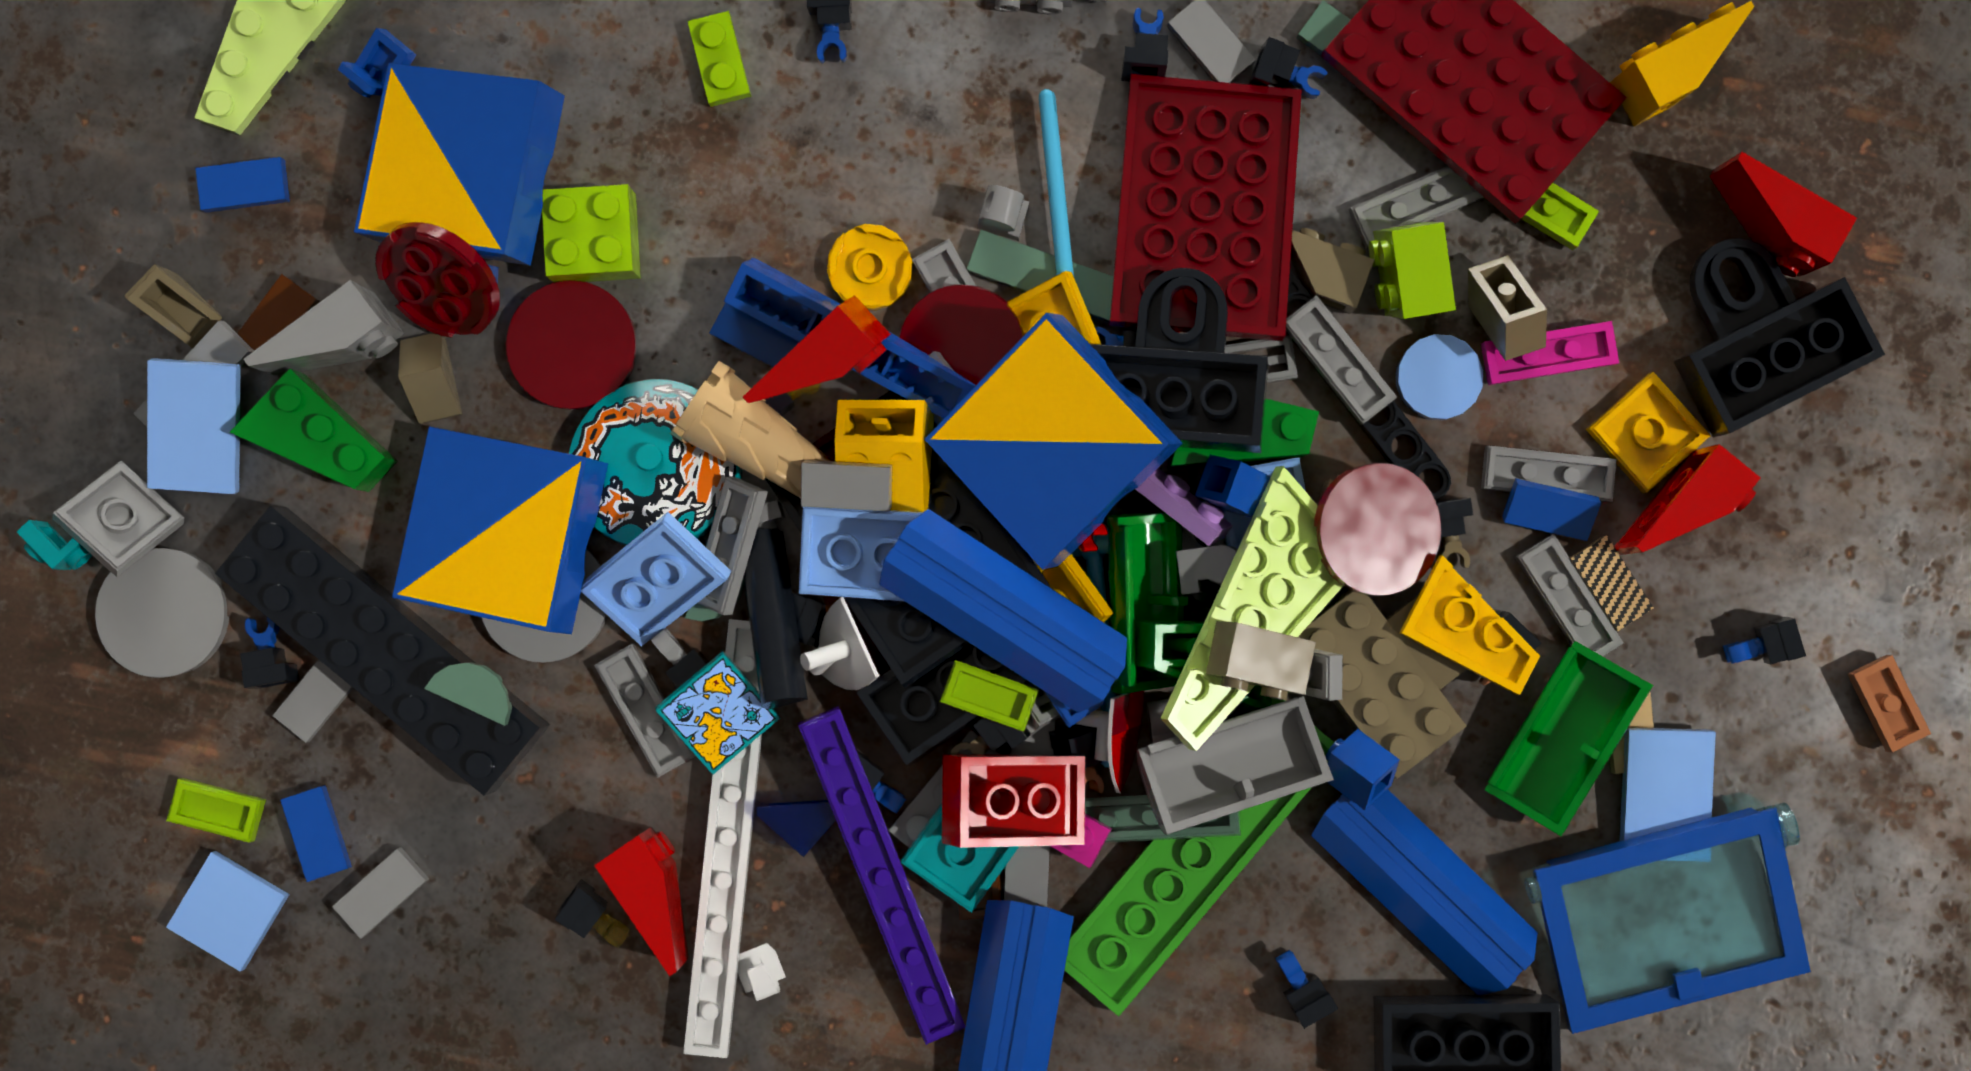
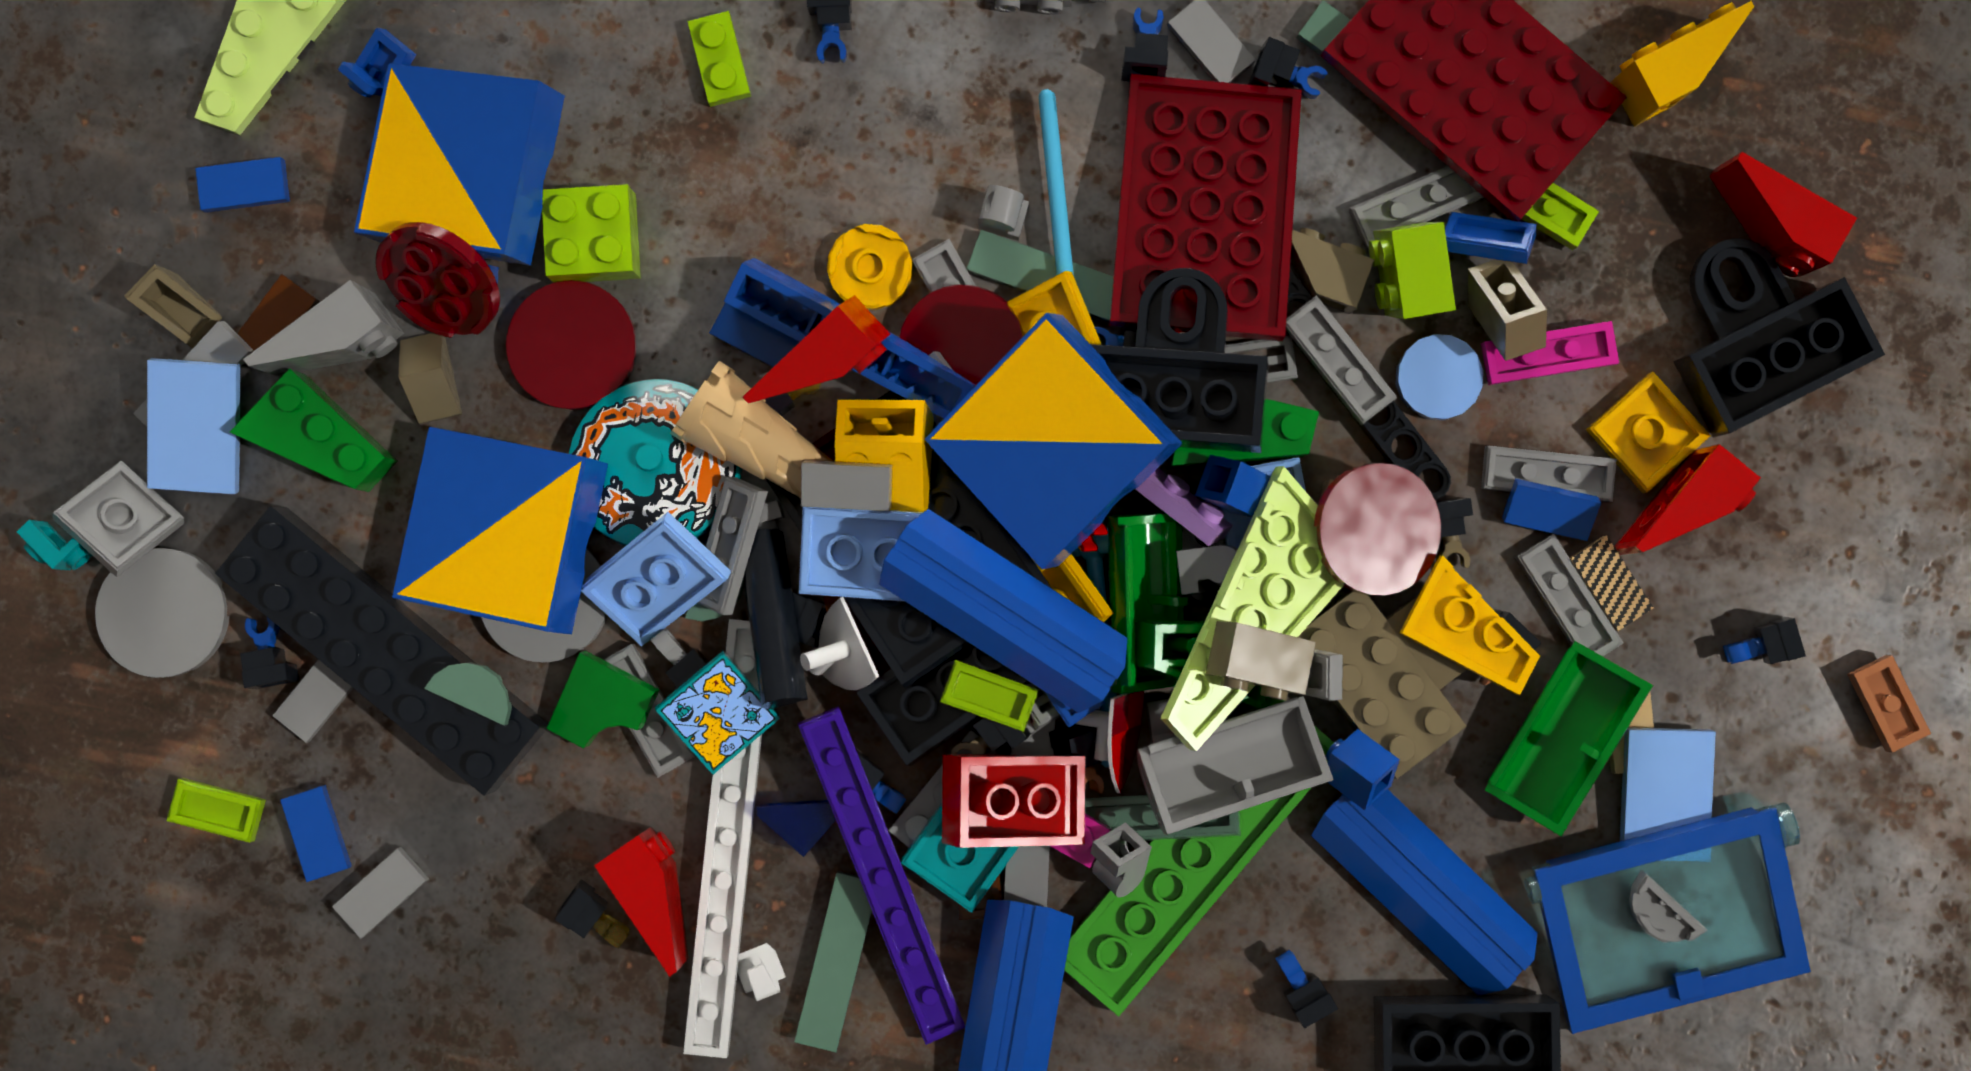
(227, 910): light blue tile -> none
(600, 698): none -> green tile
(835, 965): none -> sand green tile
(1115, 864): none -> light grey leg
(1490, 237): none -> blue tile
(1660, 913): none -> light grey tile

